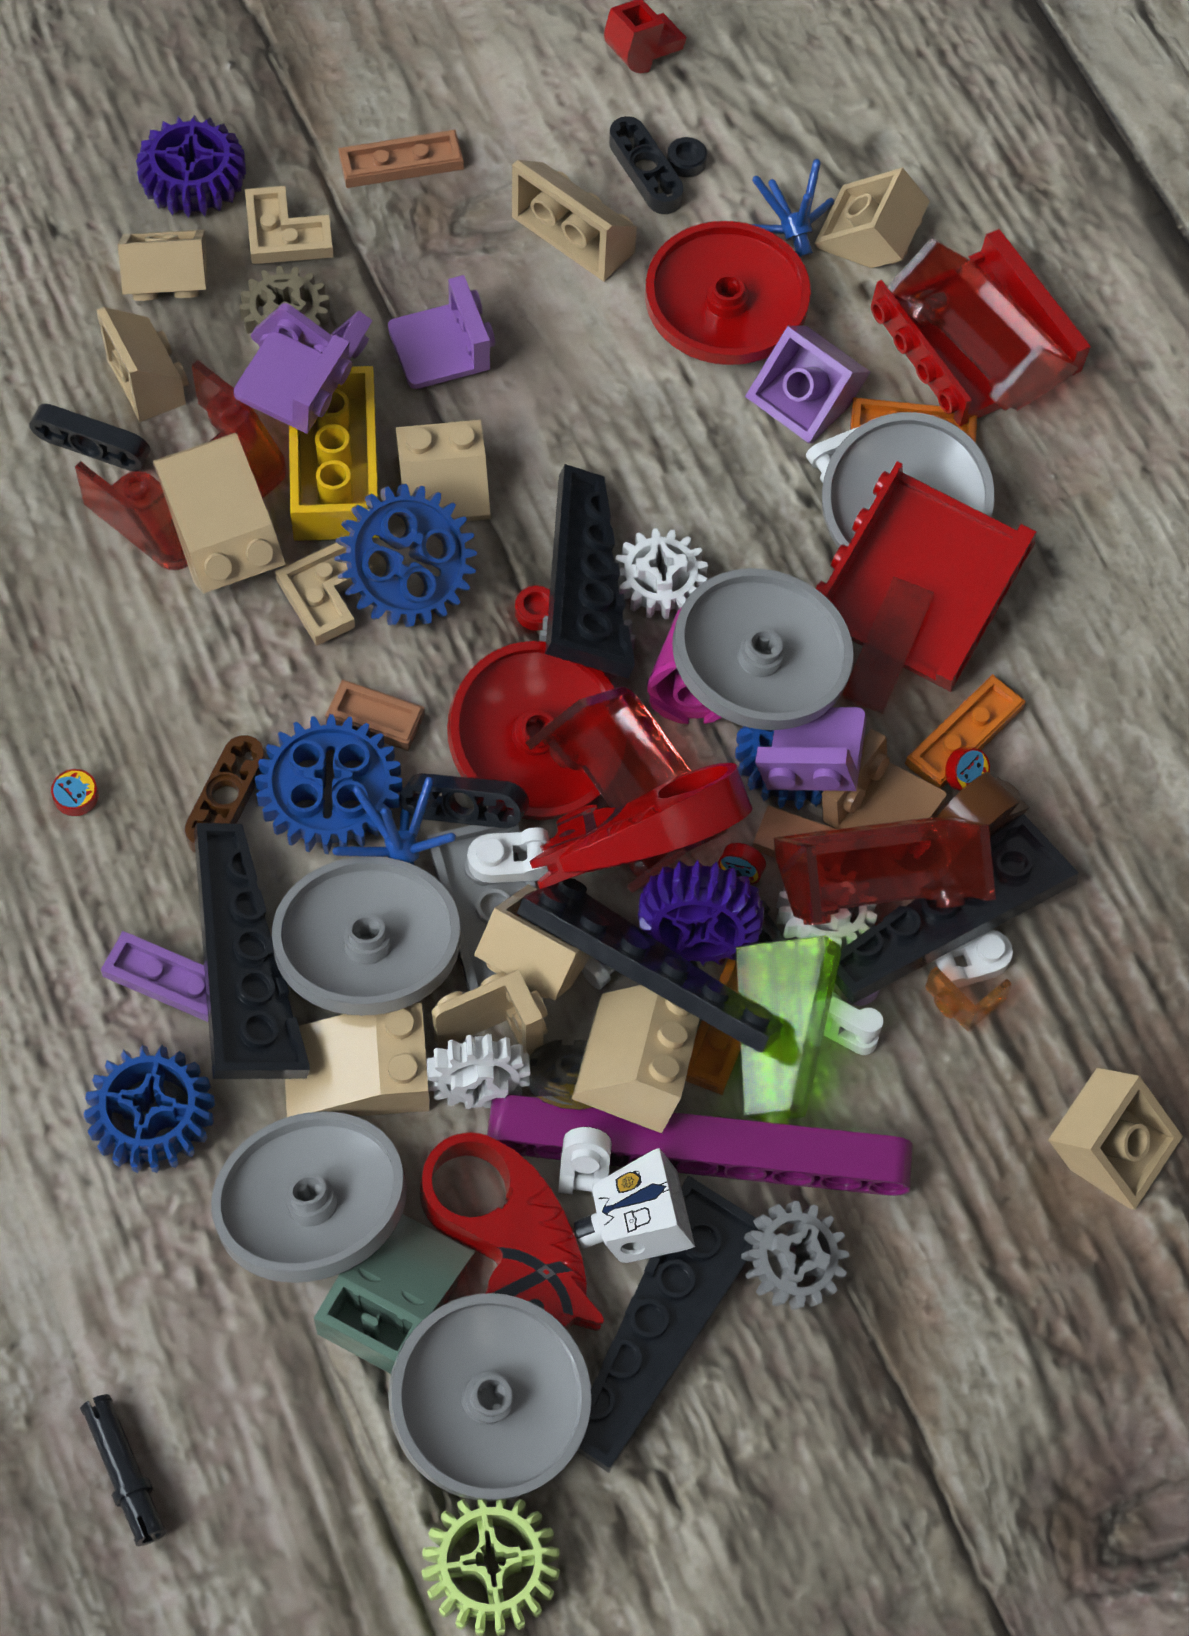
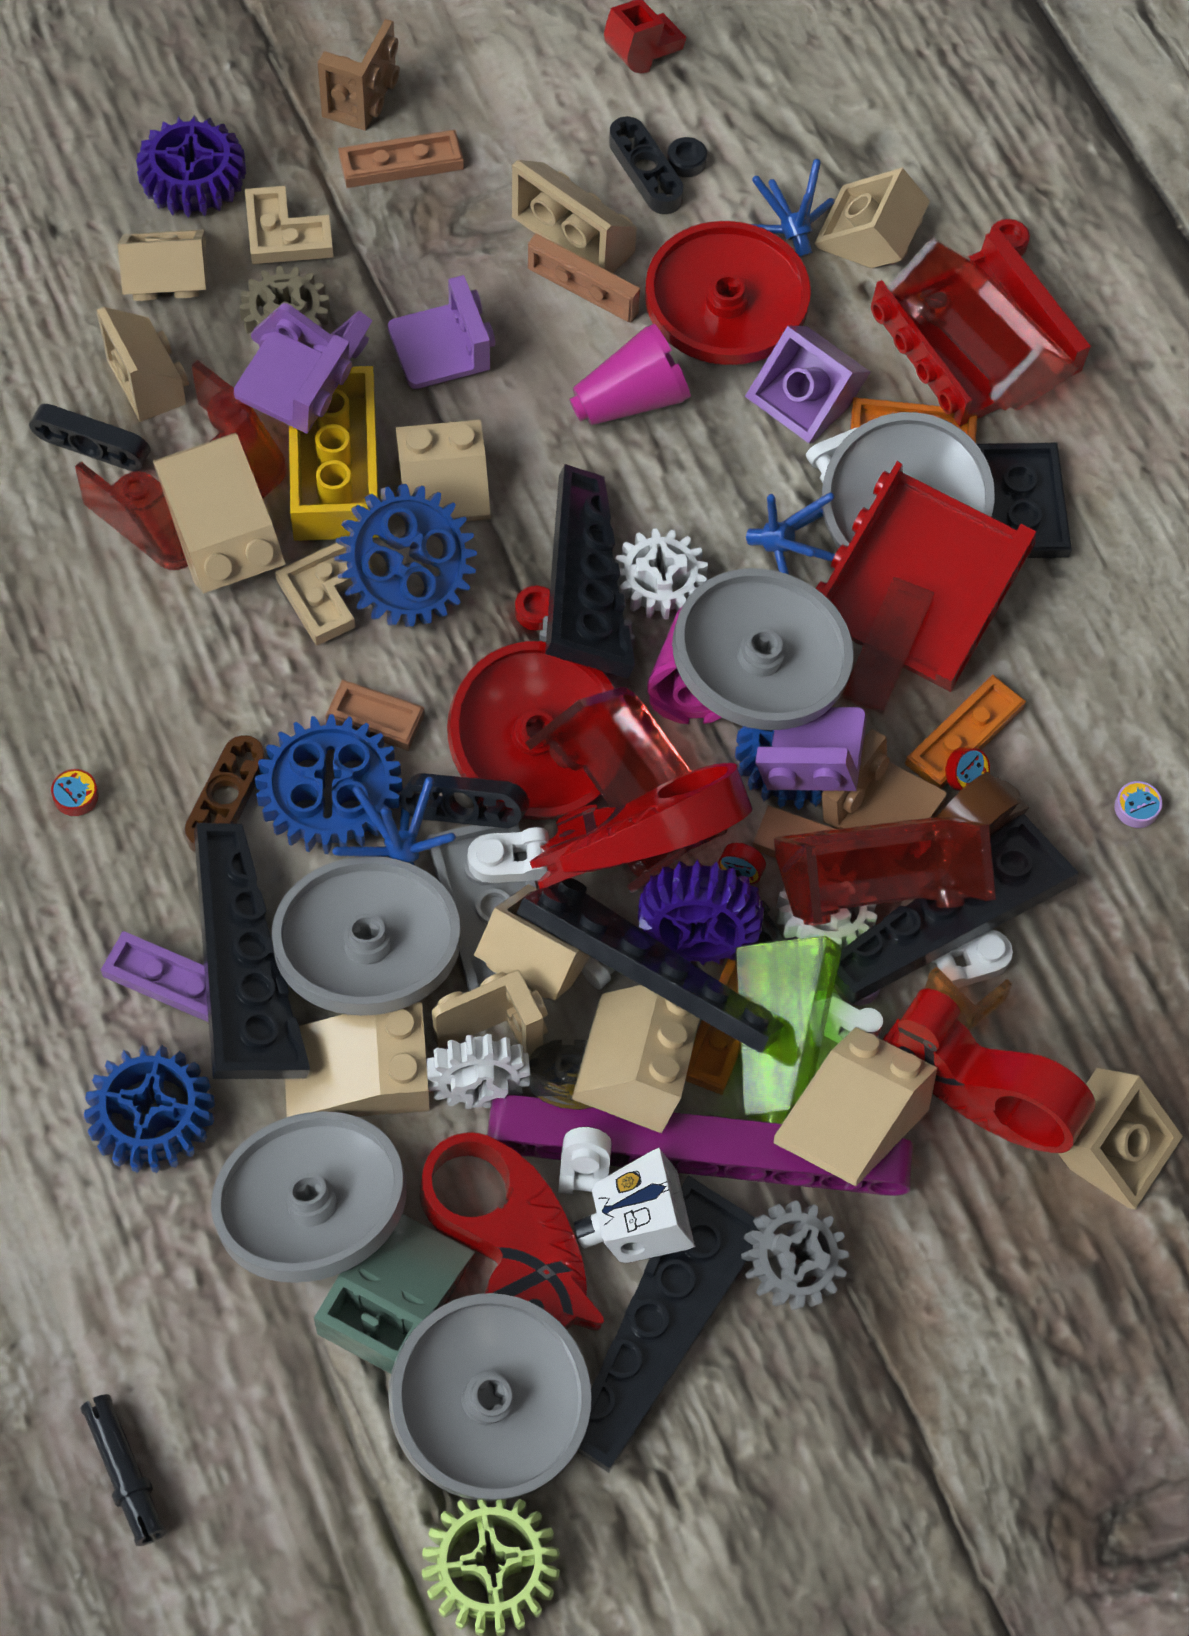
(356, 90): none -> medium nougat bracket
(583, 278): none -> nougat tile
(631, 381): none -> dark pink cone
(780, 536): none -> blue plant
(858, 1106): none -> tan slope
(1000, 1090): none -> red animal
(1015, 232): none -> red tile
(1030, 493): none -> black tile
(1138, 804): none -> tile

